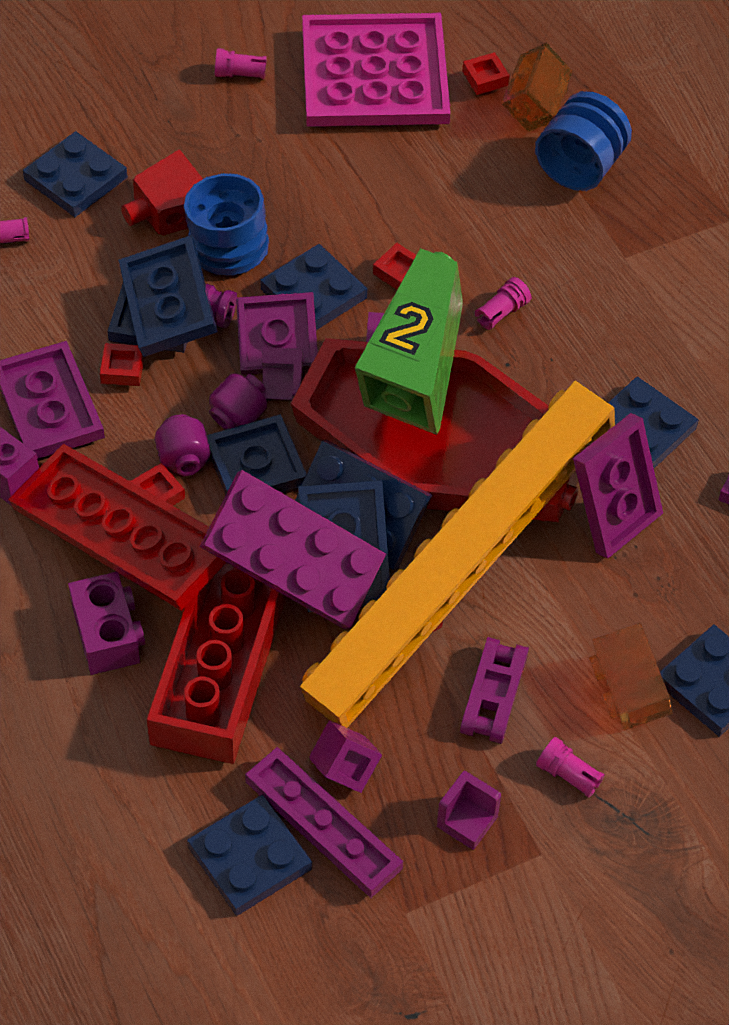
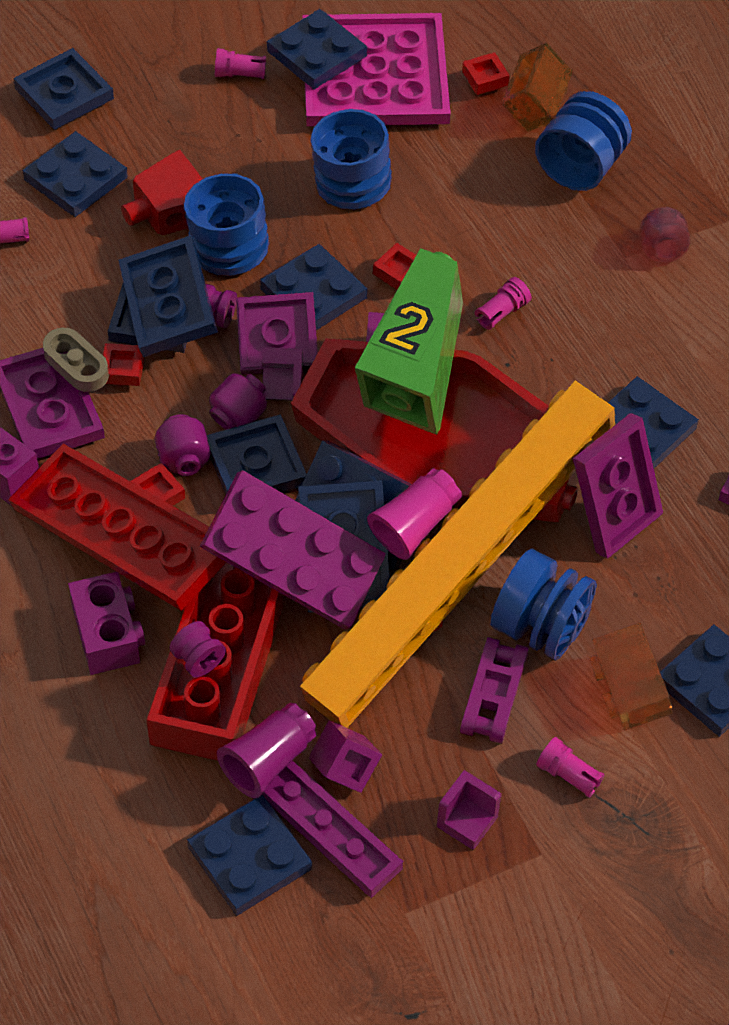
(63, 88): none -> dark blue plate
(78, 362): none -> dark tan plate
(197, 649): none -> magenta wheel
(266, 749): none -> magenta plant
(316, 48): none -> dark blue plate
(351, 158): none -> blue wheel
(414, 513): none -> dark pink plant
(537, 601): none -> blue wheel
(664, 235): none -> clear pink head

